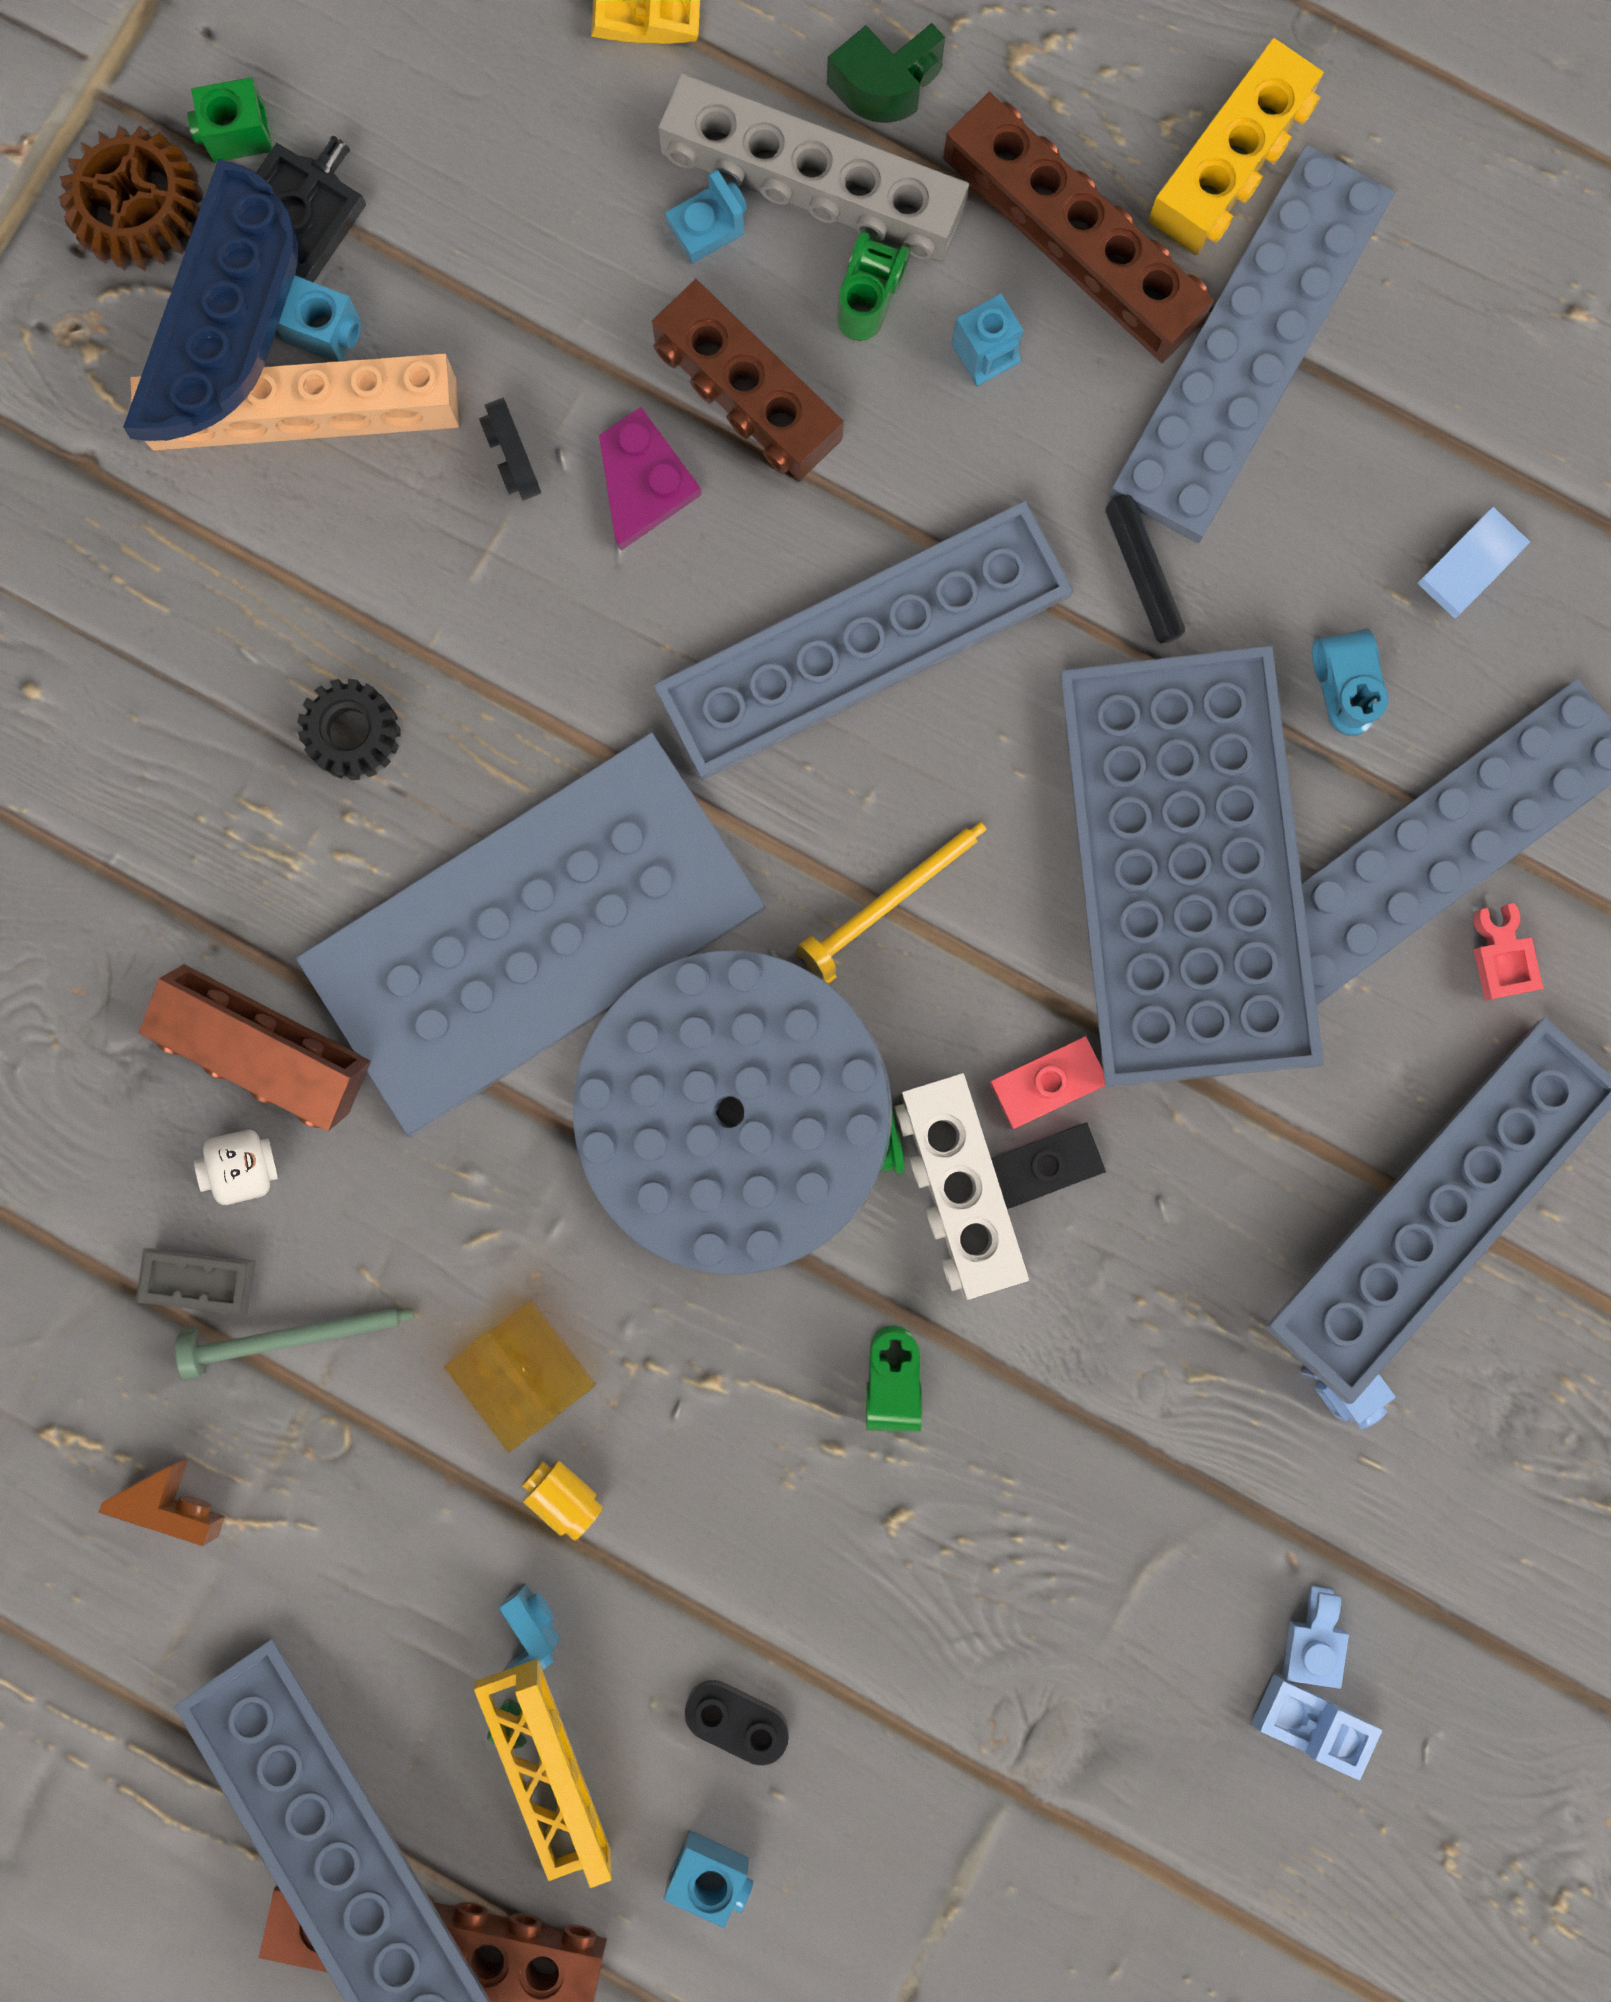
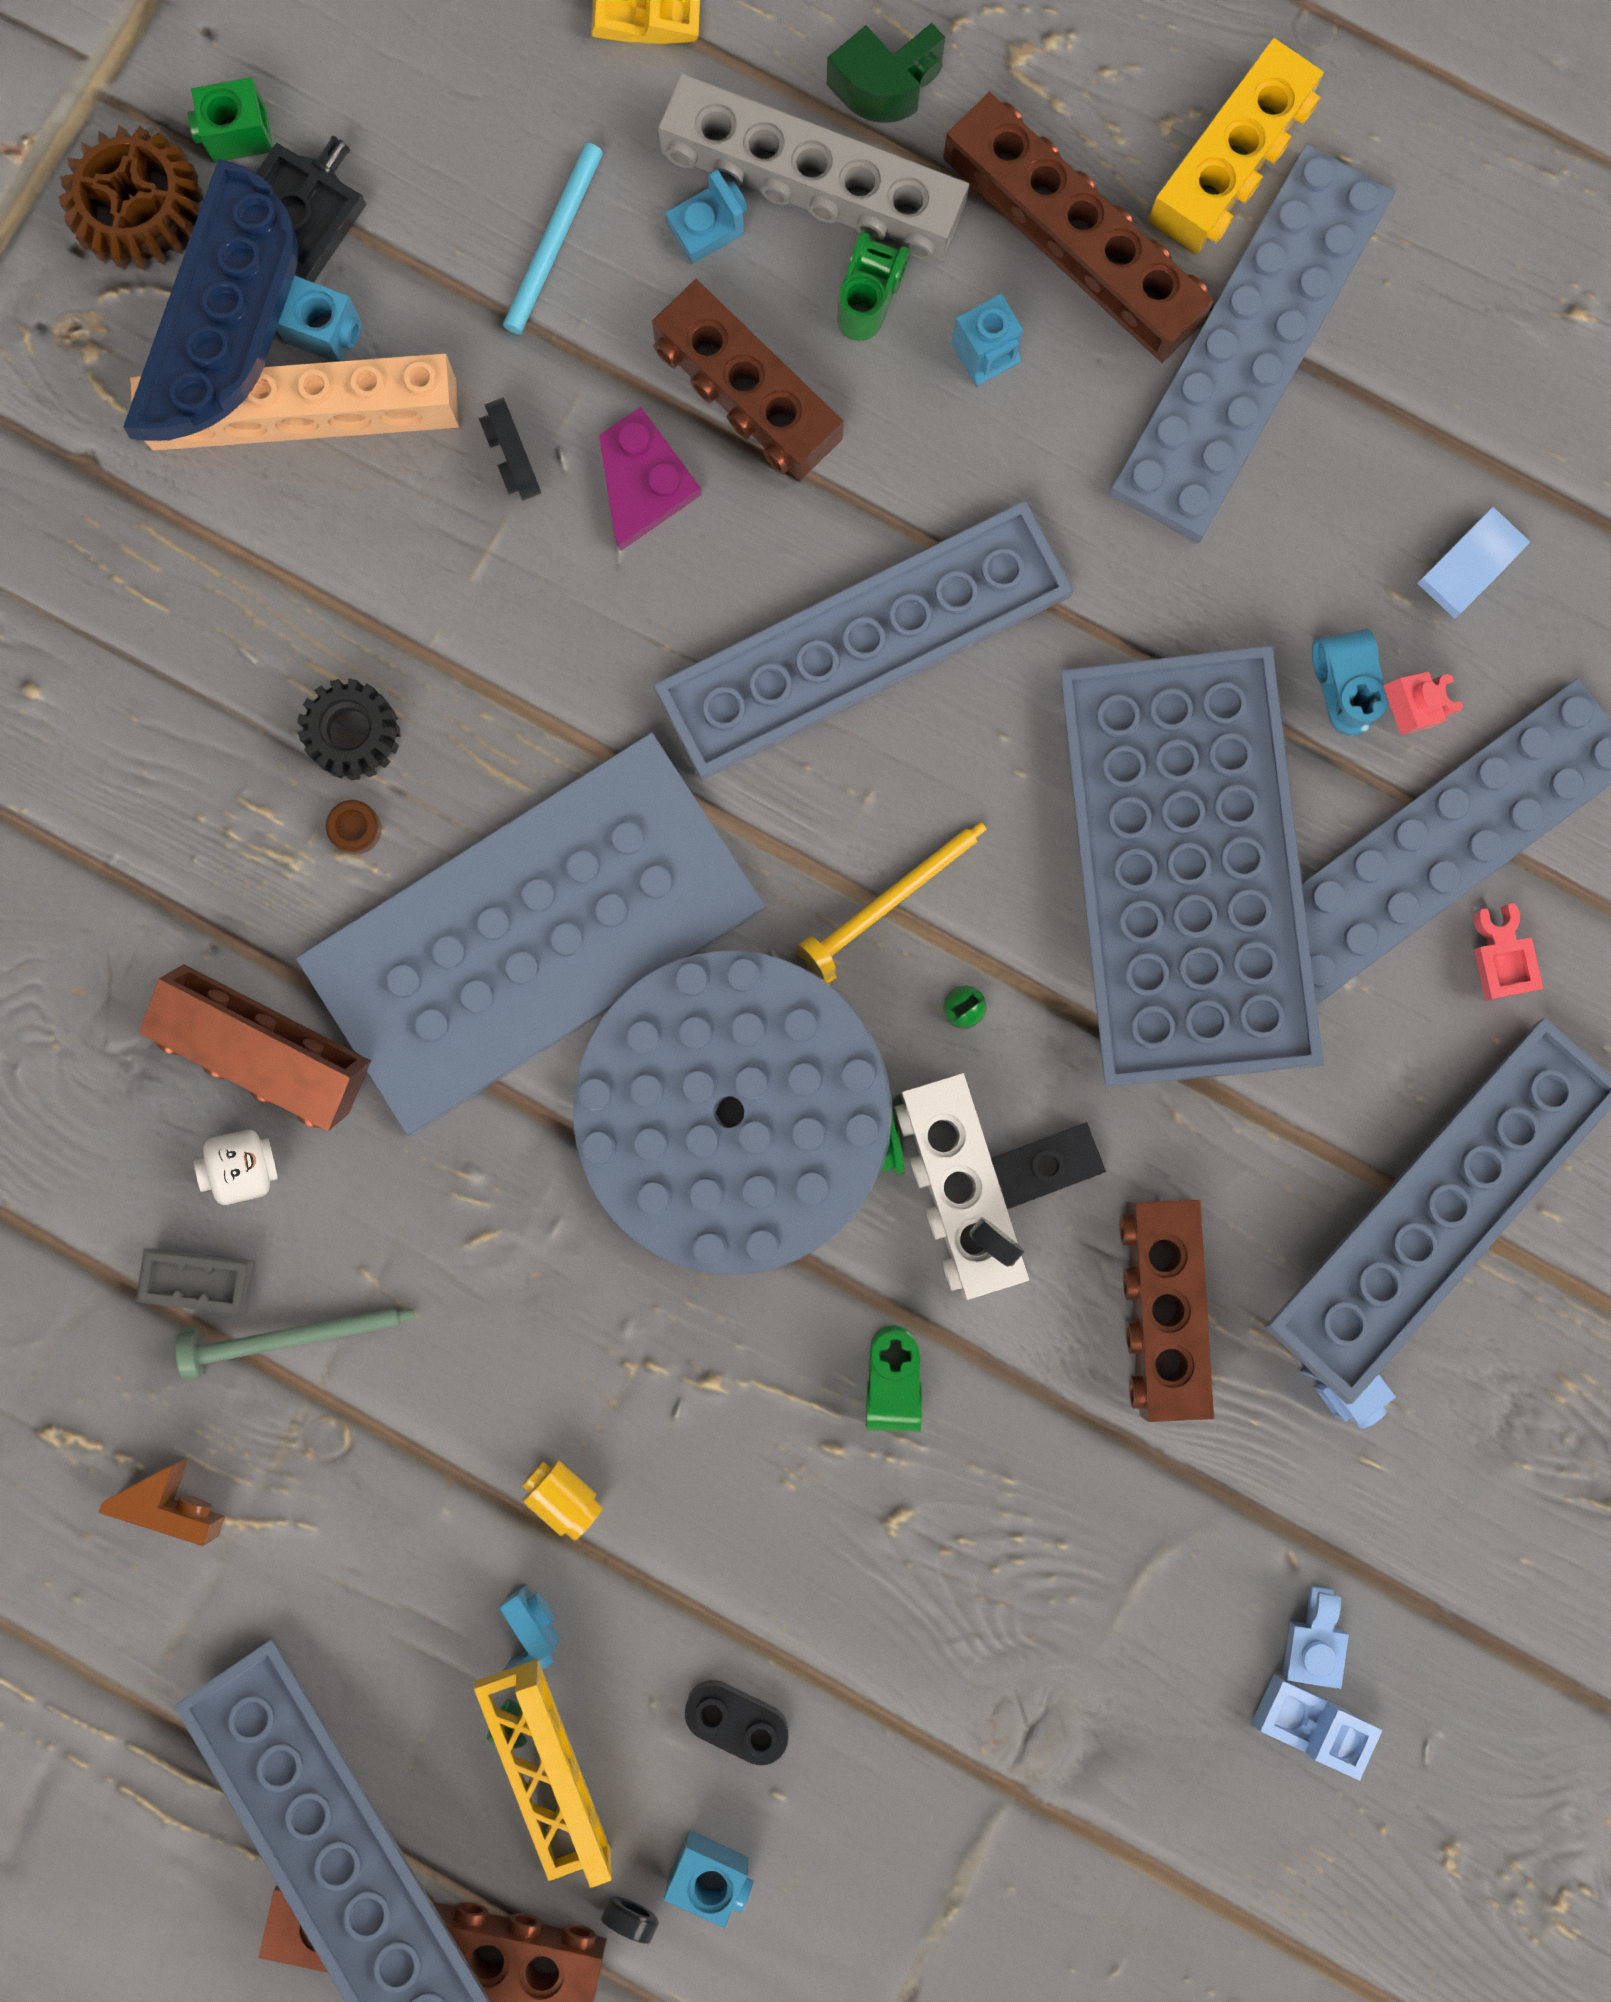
(353, 827): none -> reddish brown tile
(520, 1375): clear yellow bracket -> none
(552, 238): none -> medium azure bar
(630, 1920): none -> black tile
(957, 997): none -> green hinge
(996, 1242): none -> black tile
(1048, 1082): coral plate -> none
(1145, 569): black axle -> none
(1189, 1390): none -> copper brick
(1420, 701): none -> coral plate

